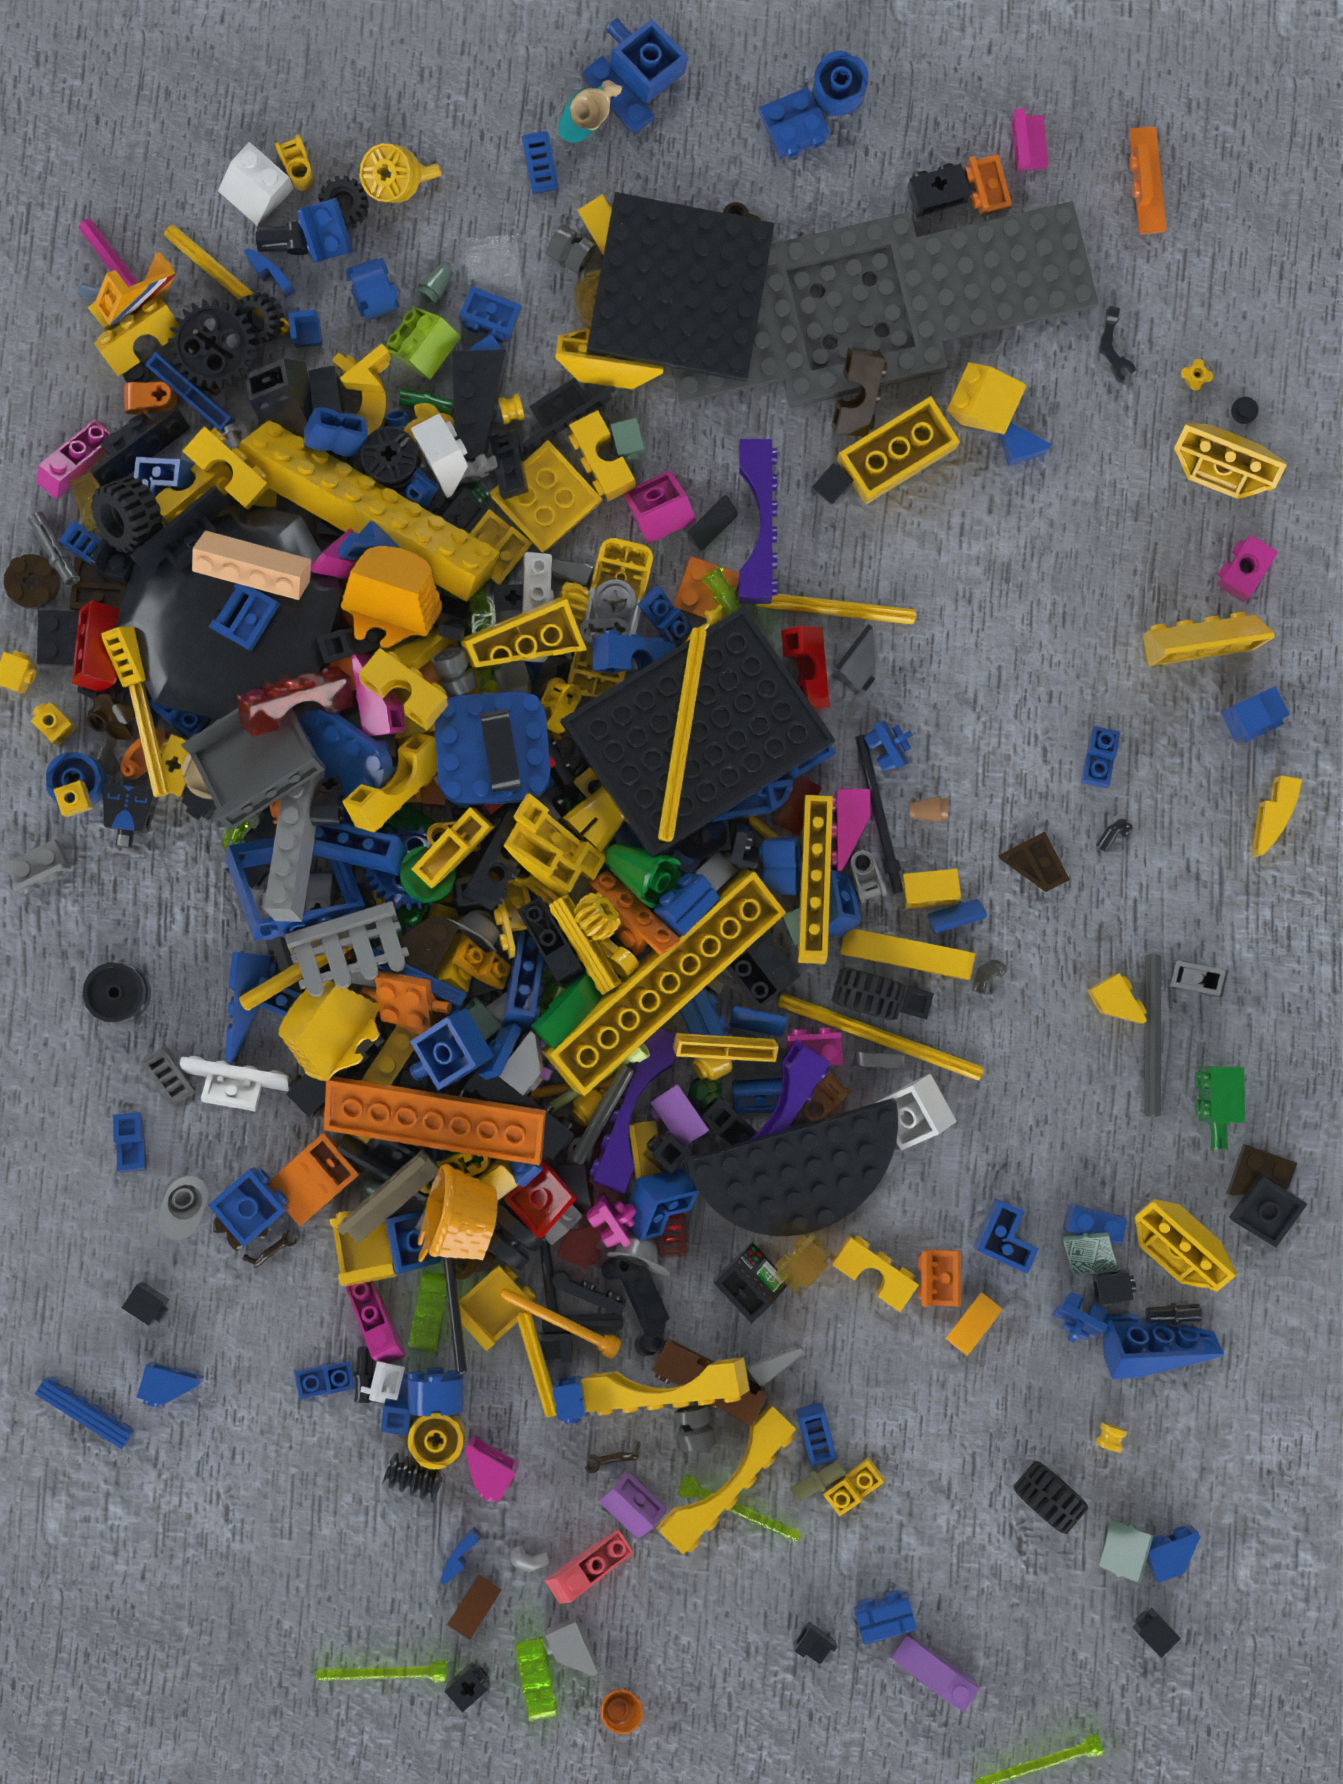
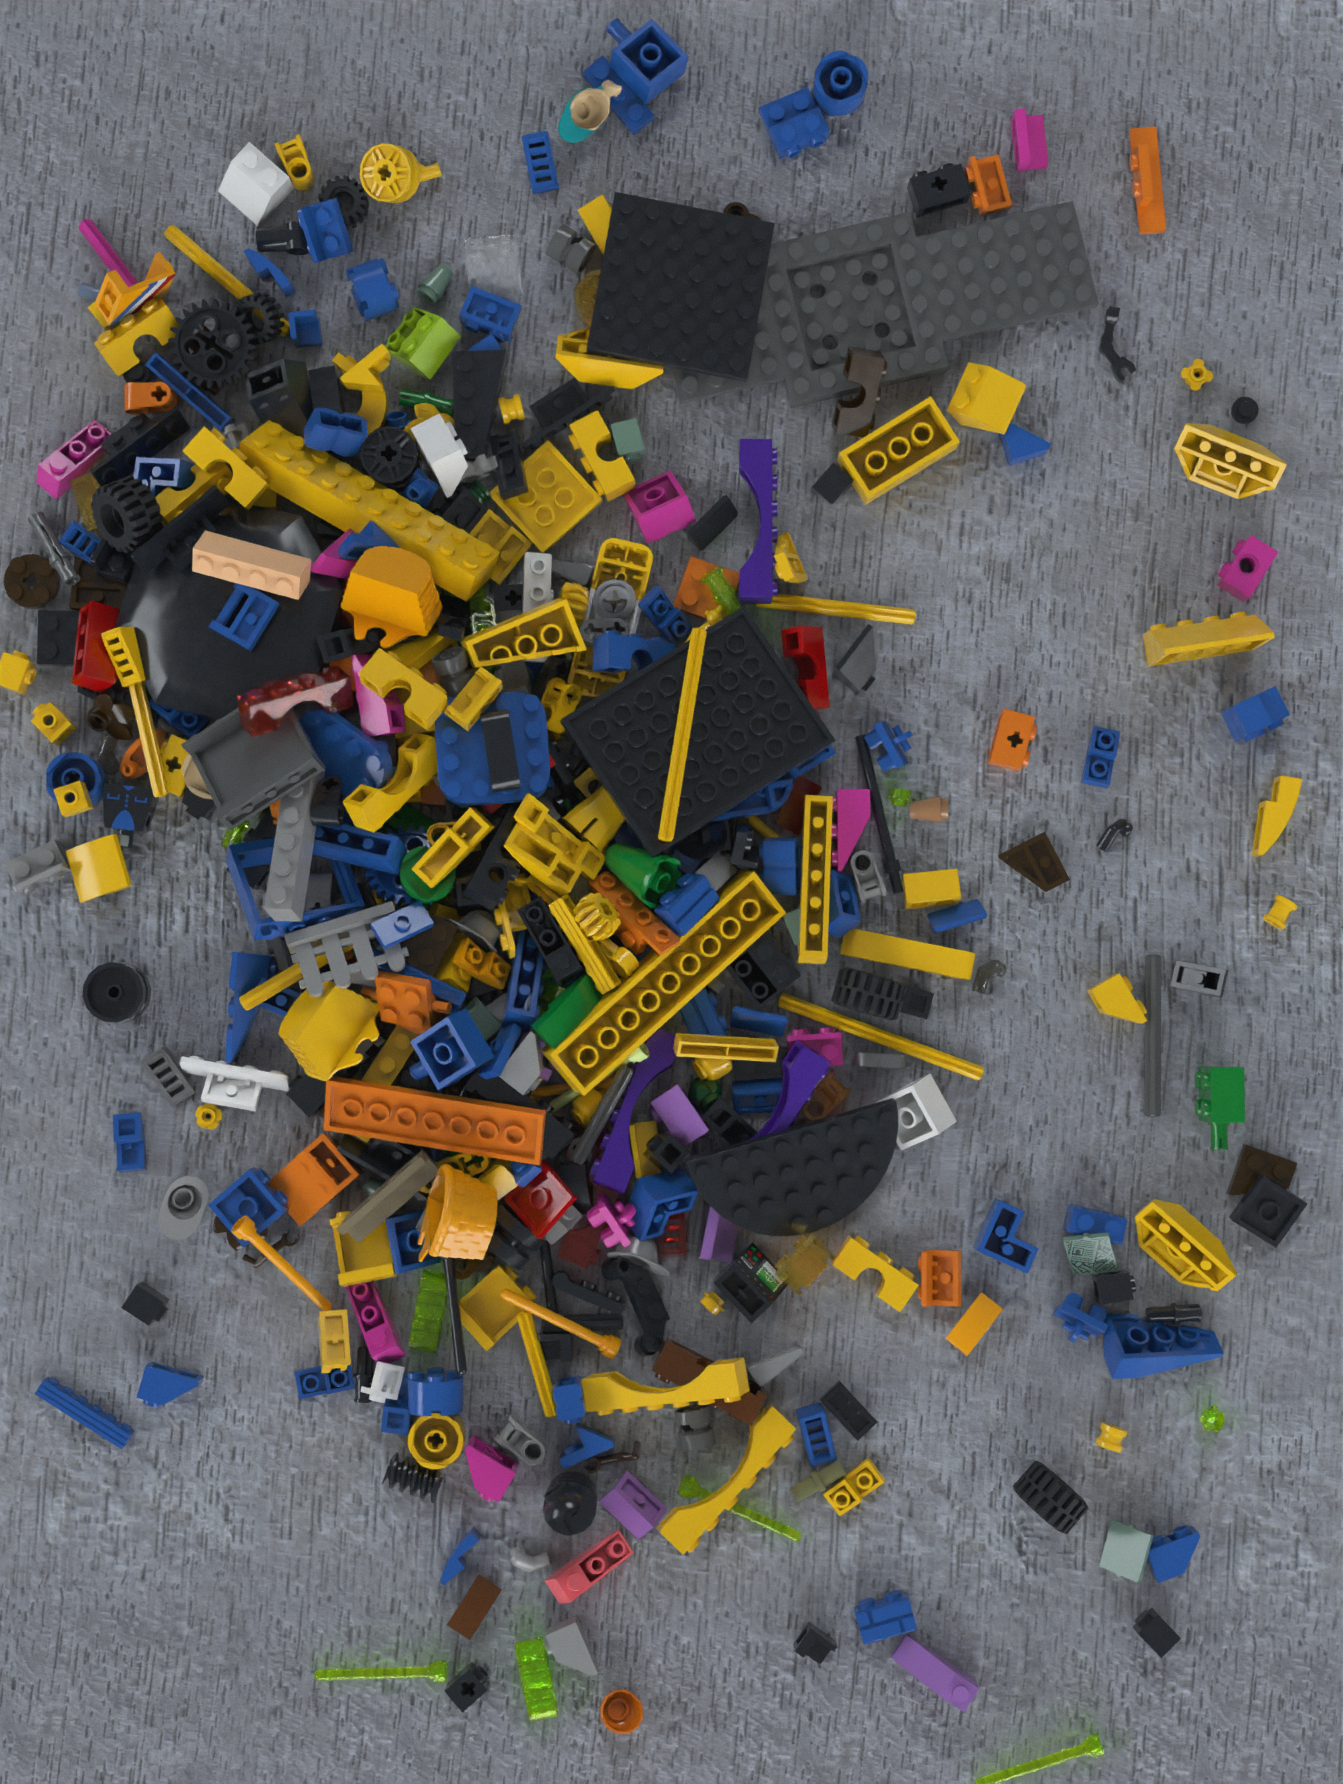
(98, 868): none -> yellow slope
(202, 1111): none -> yellow plate
(246, 1230): none -> light orange piece
(334, 1340): none -> yellow hinge
(402, 925): none -> plate
(474, 699): none -> yellow hinge
(520, 1440): none -> light grey piece
(570, 1503): none -> black cylinder
(593, 1444): none -> blue slope
(712, 1303): none -> yellow plate
(718, 1238): none -> medium lavender panel
(788, 561): none -> yellow wing
(848, 1410): none -> black plate
(899, 796): none -> clear neon green plate
(1001, 752): none -> orange brick
(1212, 1419): none -> clear neon green plate
(1280, 912): none -> yellow bush

